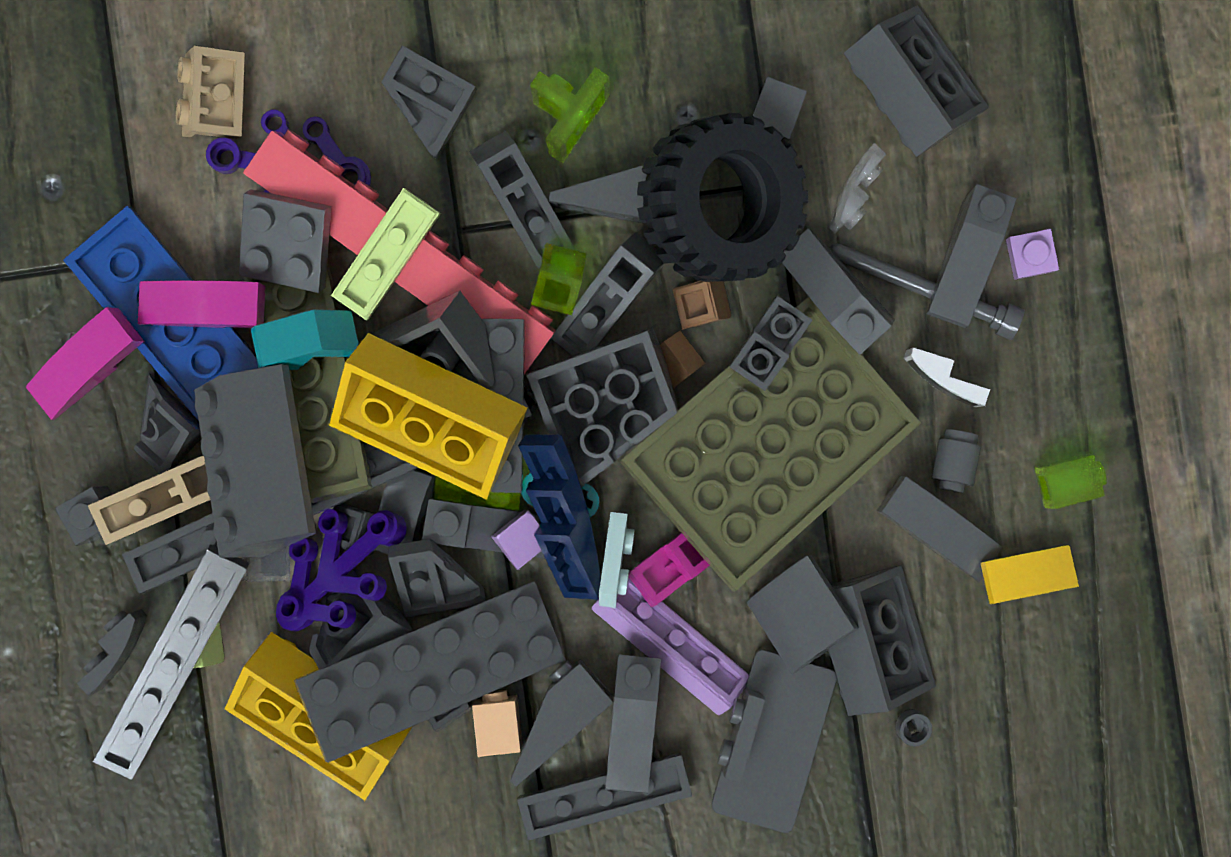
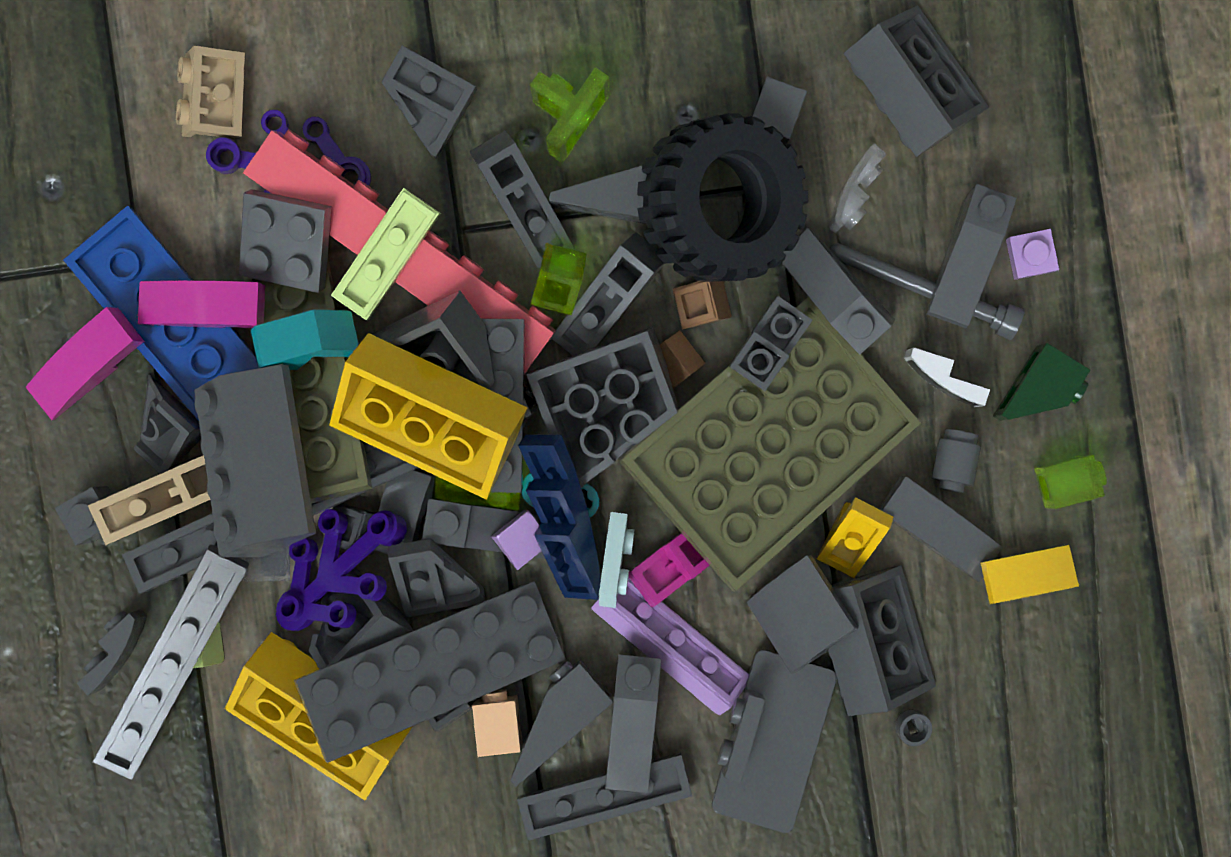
(854, 536): none -> yellow slope
(1044, 384): none -> dark green slope

